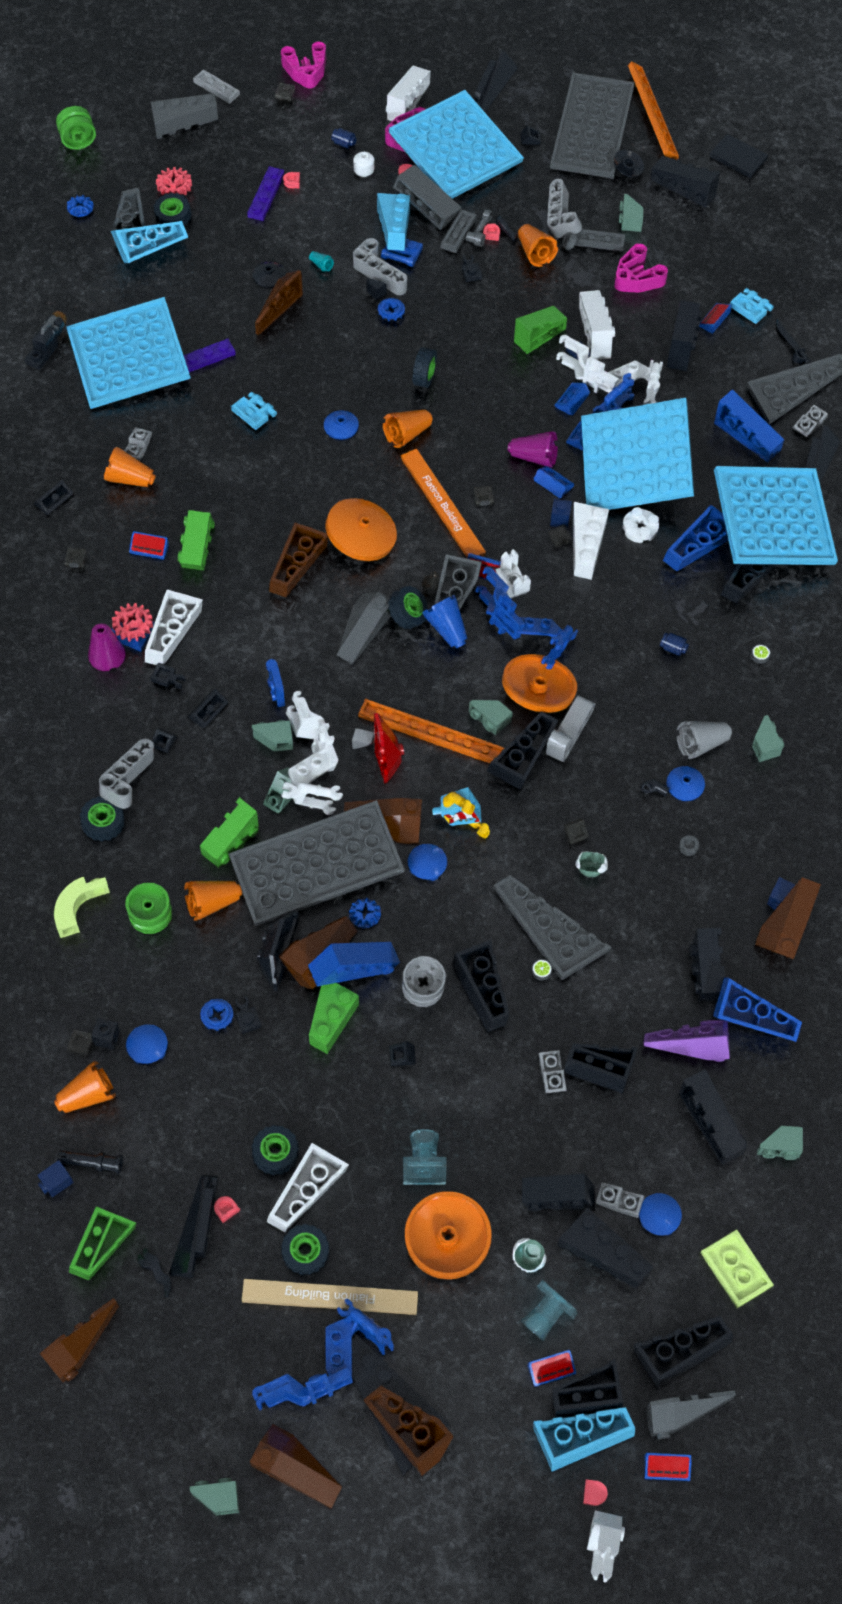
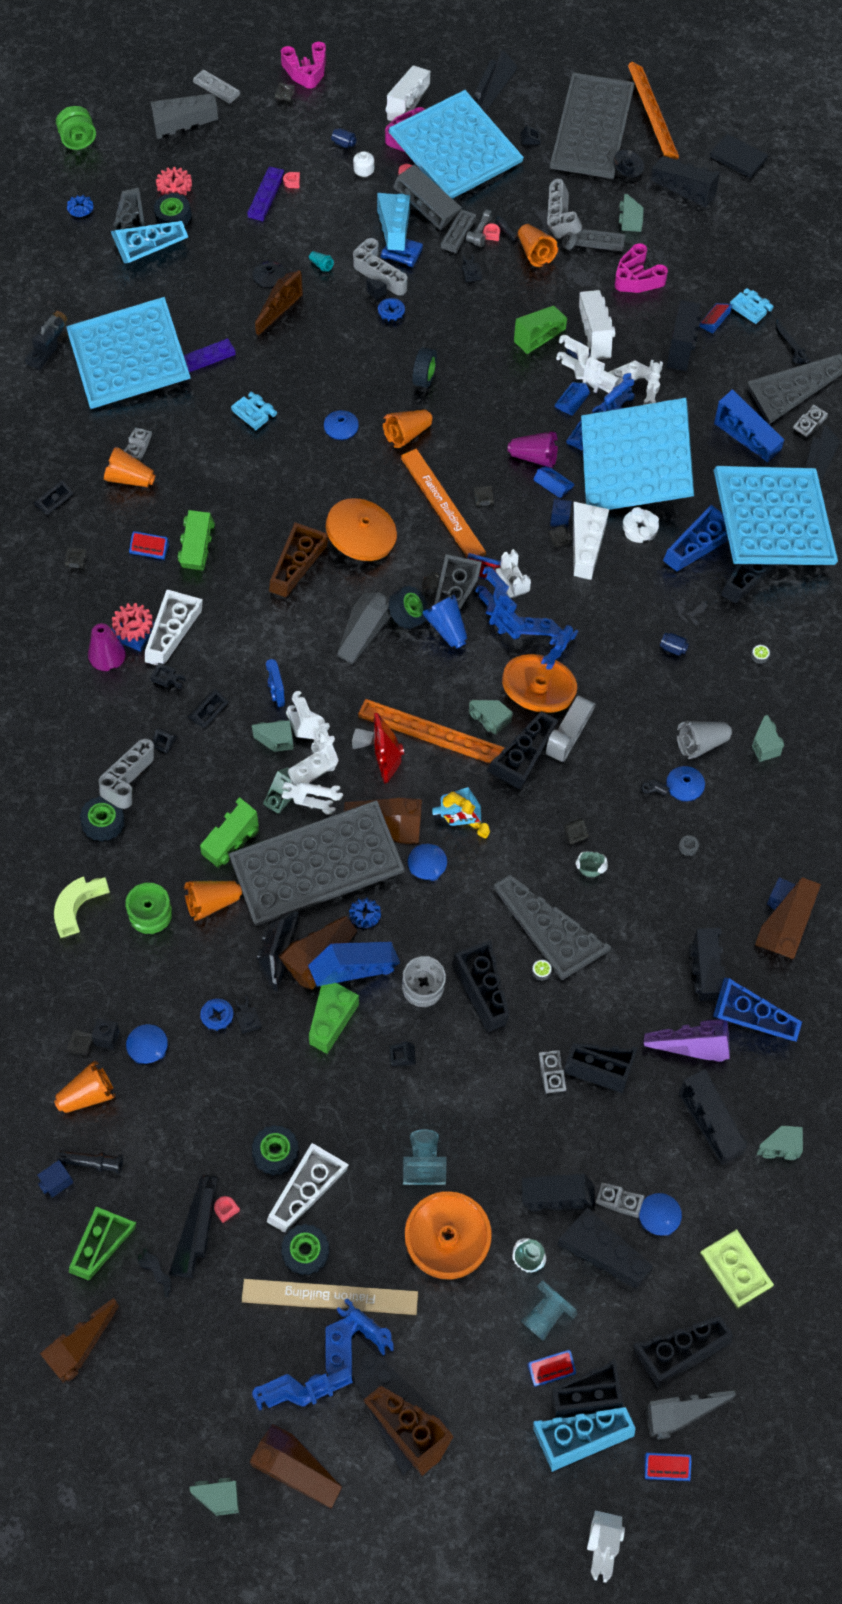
(594, 1493): coral tile -> none

